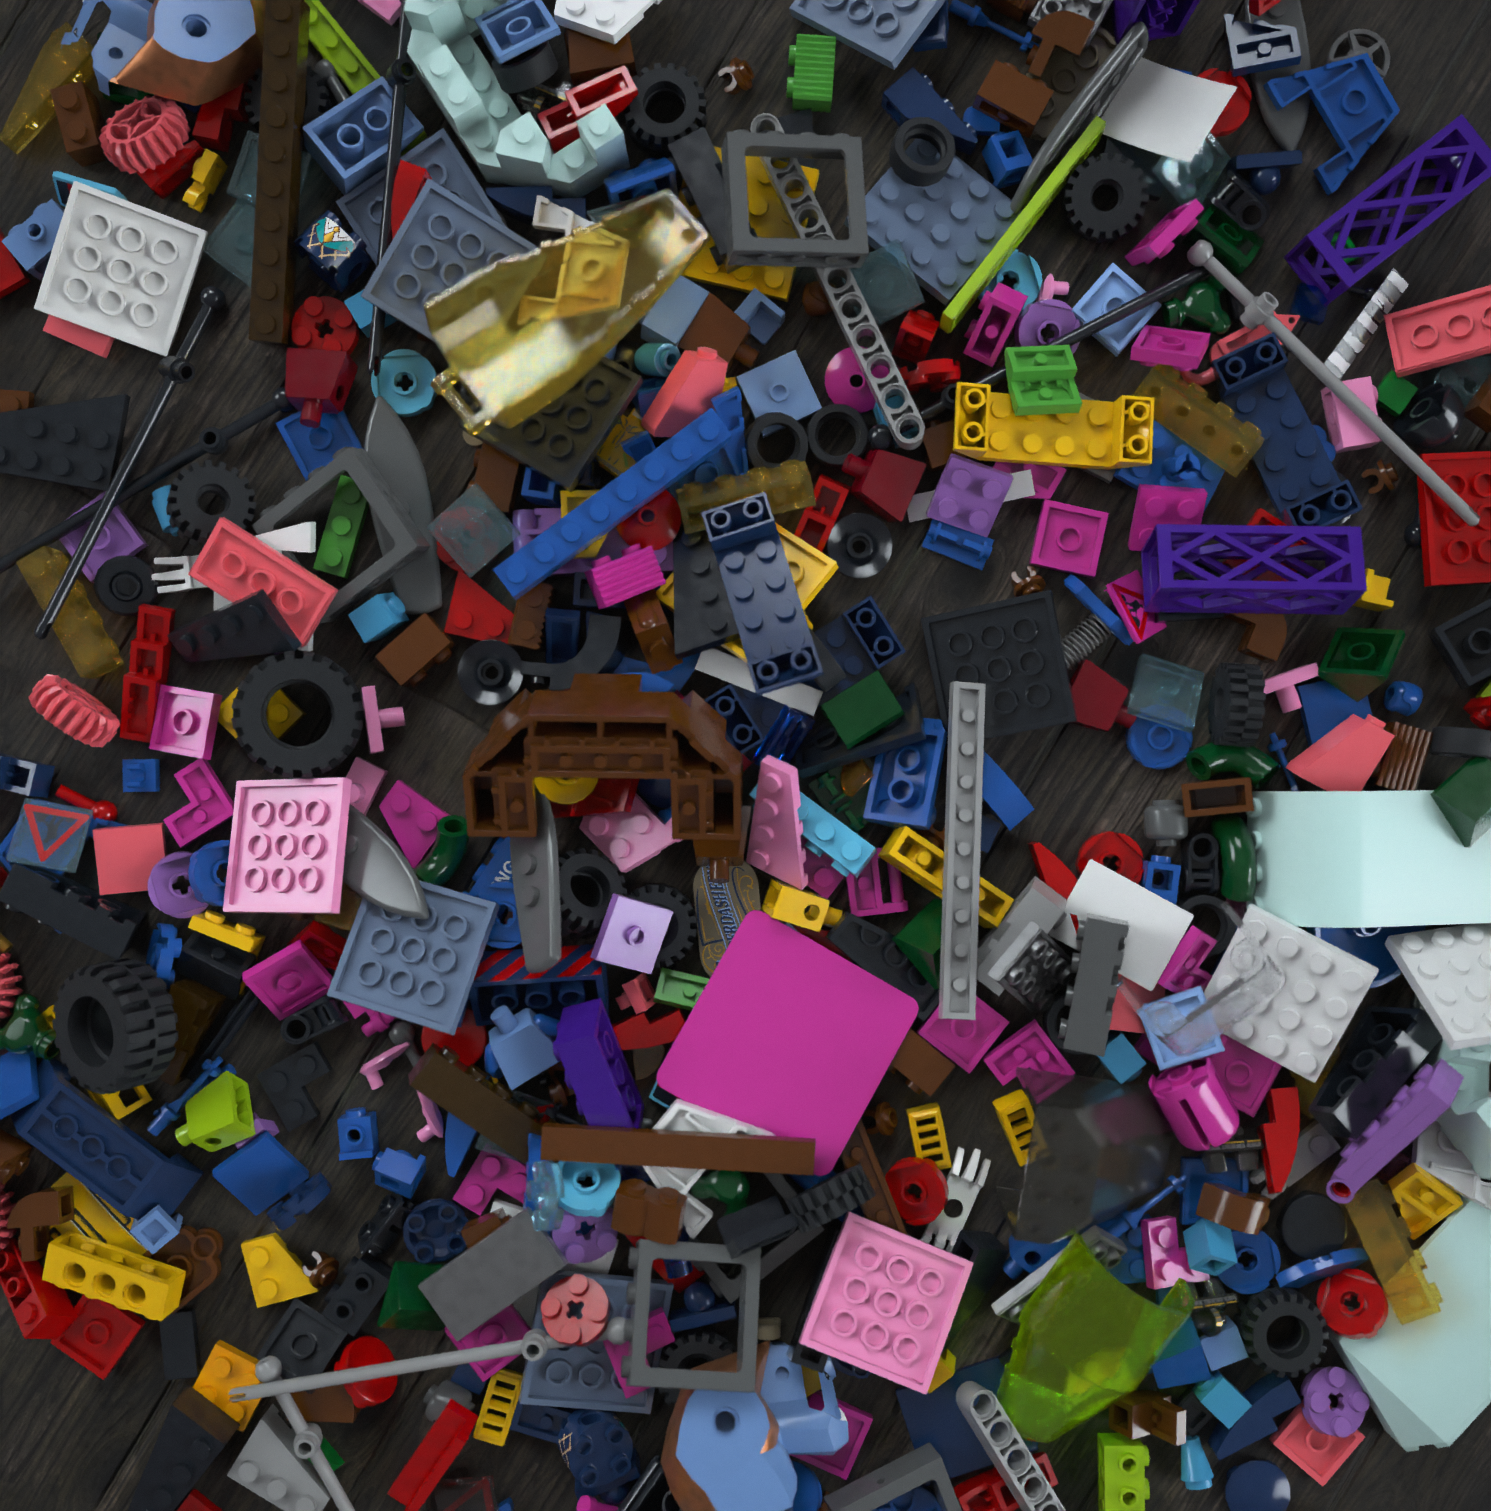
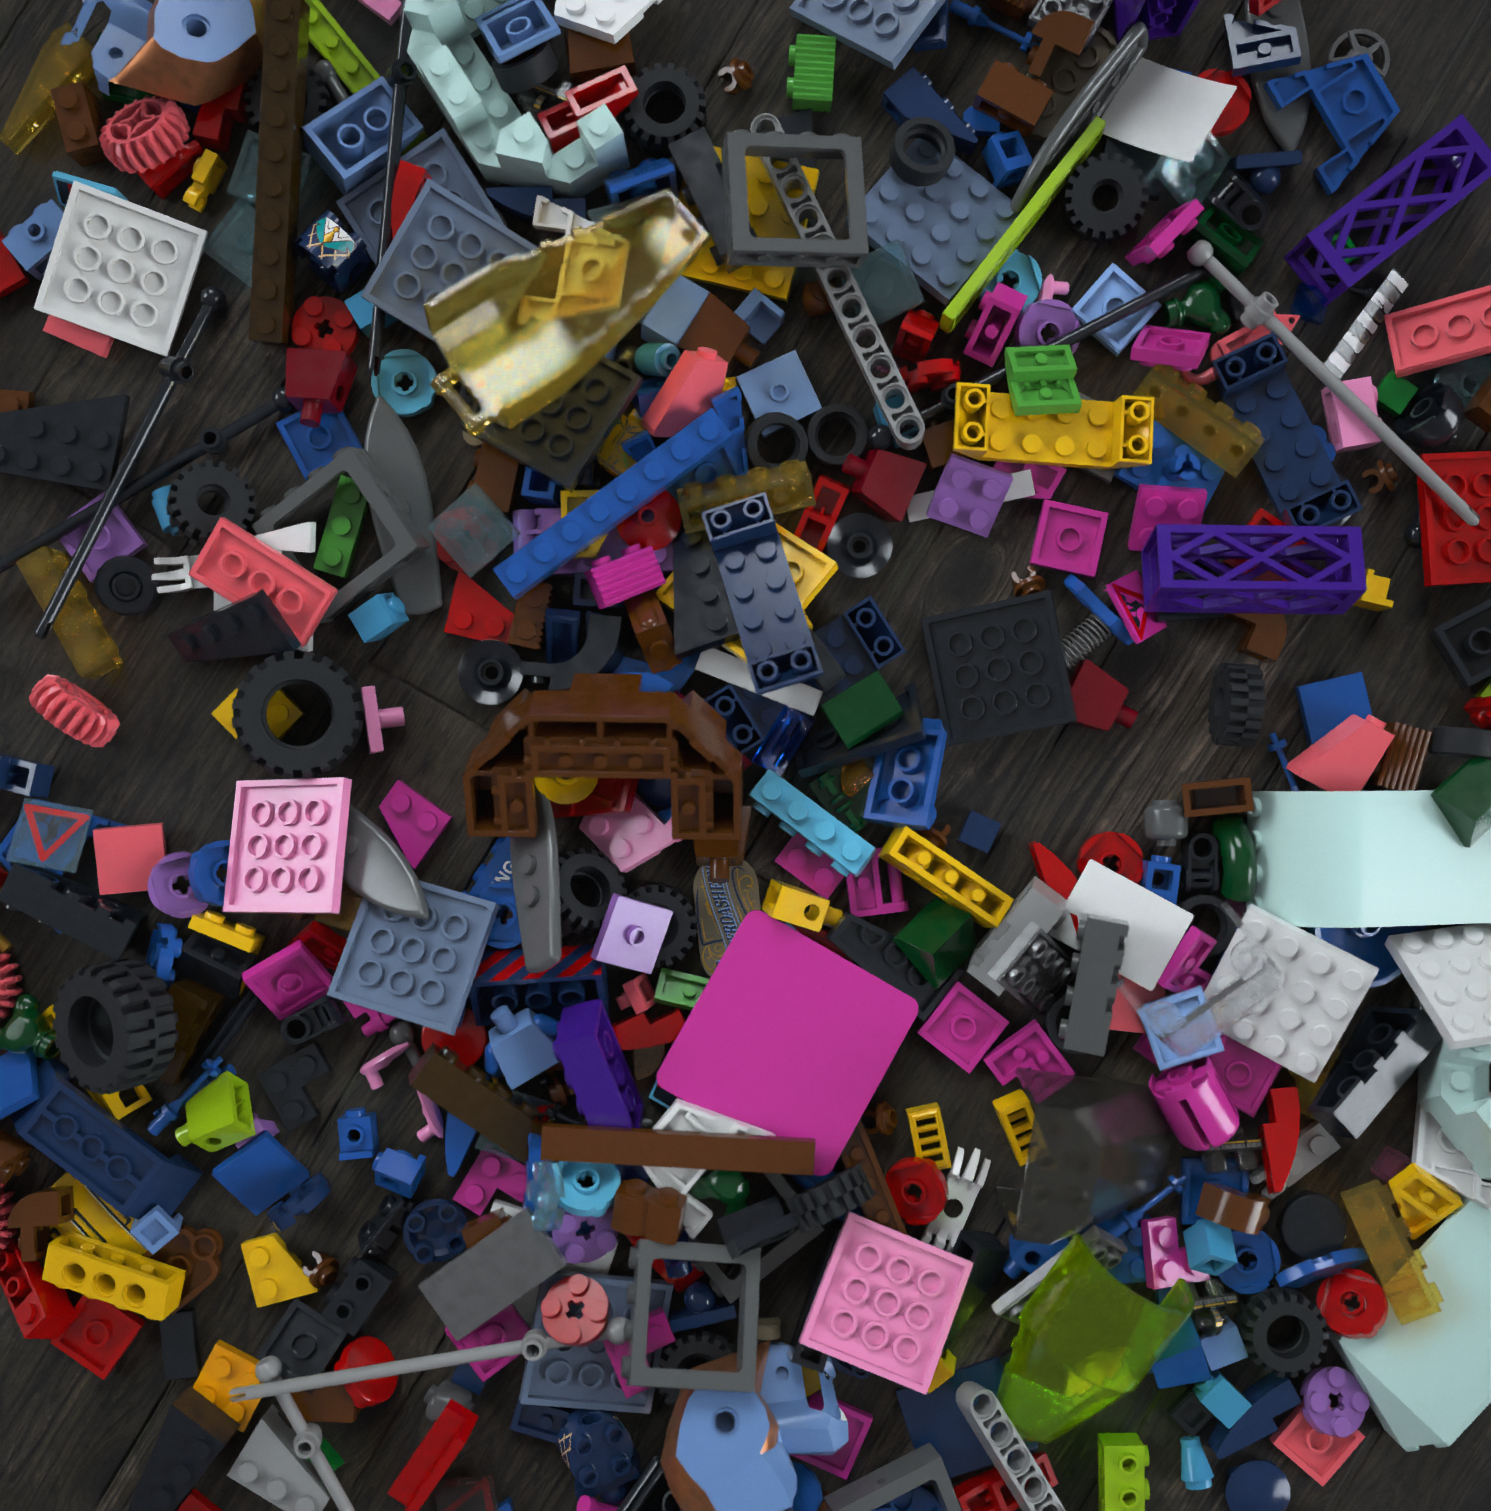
(101, 809): red bar -> none
(141, 775): blue tile -> none
(147, 671): red slope -> none
(185, 722): dark pink plate -> none
(208, 806): dark pink plate -> none
(365, 783): bright pink tile -> none
(405, 1303): dark green slope -> none
(416, 651): reddish brown brick -> none
(446, 852): dark green cylinder -> none
(491, 1433): yellow slope -> none
(776, 826): bright pink wing -> none
(839, 386): dark pink dish -> none
(921, 1064): reddish brown brick -> none
(958, 544): blue hinge -> none
(962, 851): light grey plate -> none
(1002, 795): blue brick -> none
(1121, 1058): dark azure brick -> none
(1146, 1414): reddish brown brick -> none
(1157, 744): blue tile -> none
(1165, 693): clear light blue plate -> none
(1243, 761): dark green cylinder -> none
(1284, 685): bright pink tile -> none
(1360, 659): dark green slope -> none
(1394, 1128): medium lavender hinge -> none
(1403, 698): blue piece -> none

